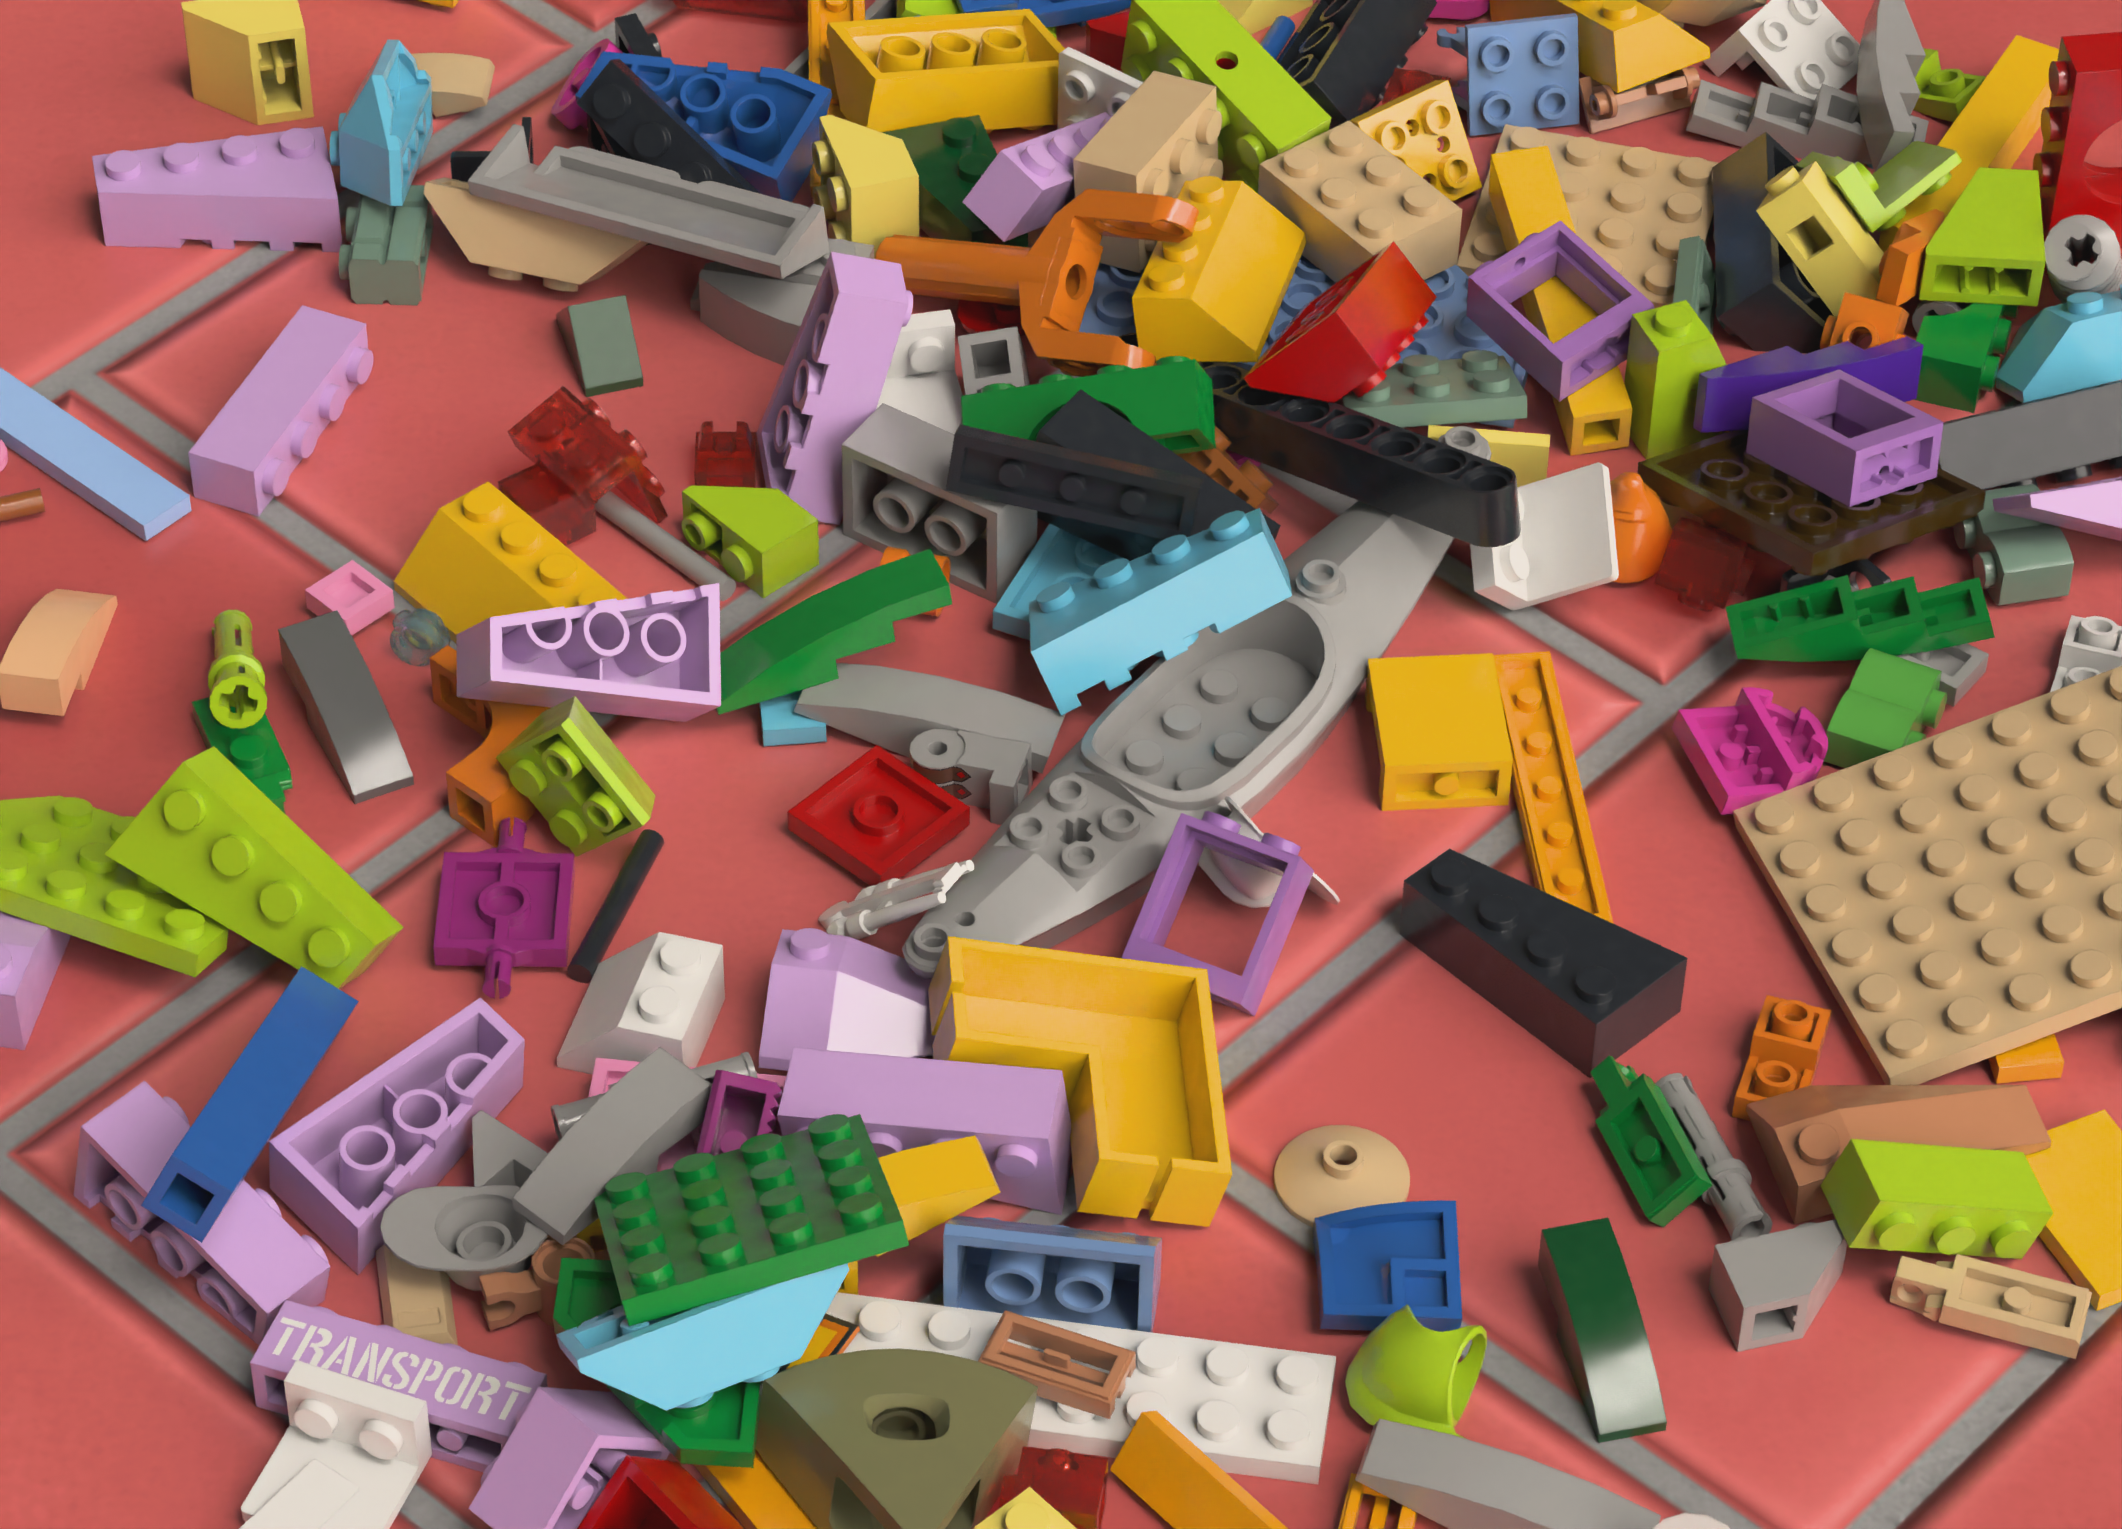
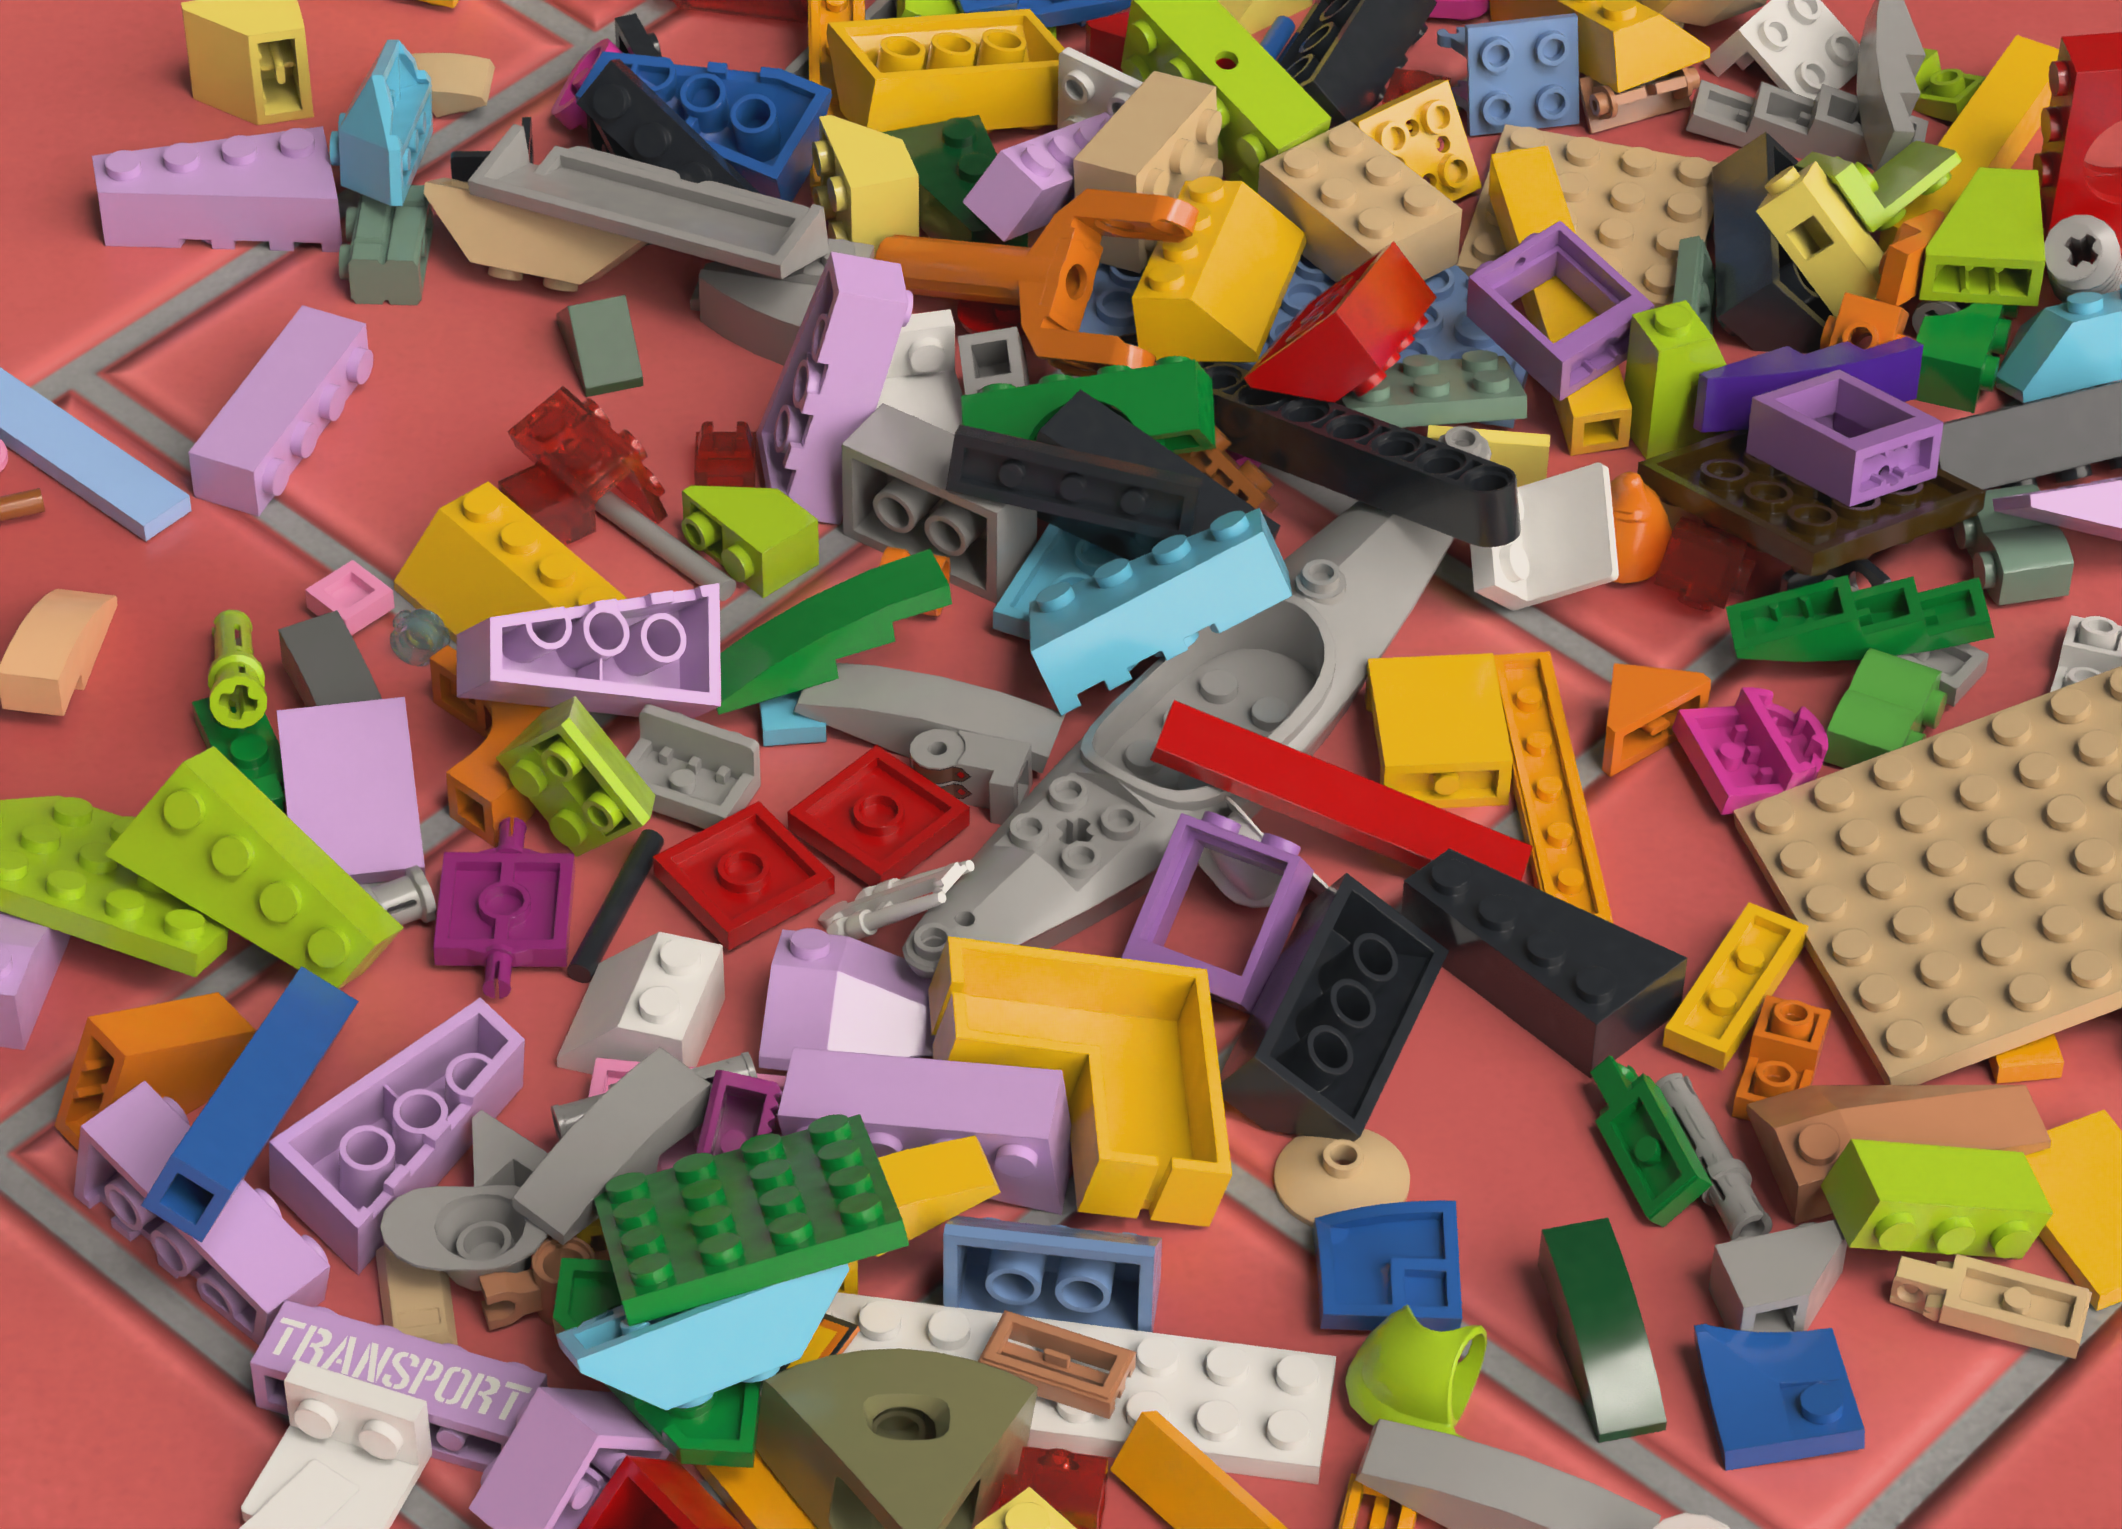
(172, 1045): none -> orange slope
(354, 785): none -> lavender tile
(406, 897): none -> light grey bush
(695, 766): none -> light grey bracket
(743, 875): none -> red plate
(1326, 794): none -> red tile
(1332, 1016): none -> black slope
(1644, 710): none -> orange slope
(1734, 986): none -> yellow plate
(1777, 1395): none -> blue plate

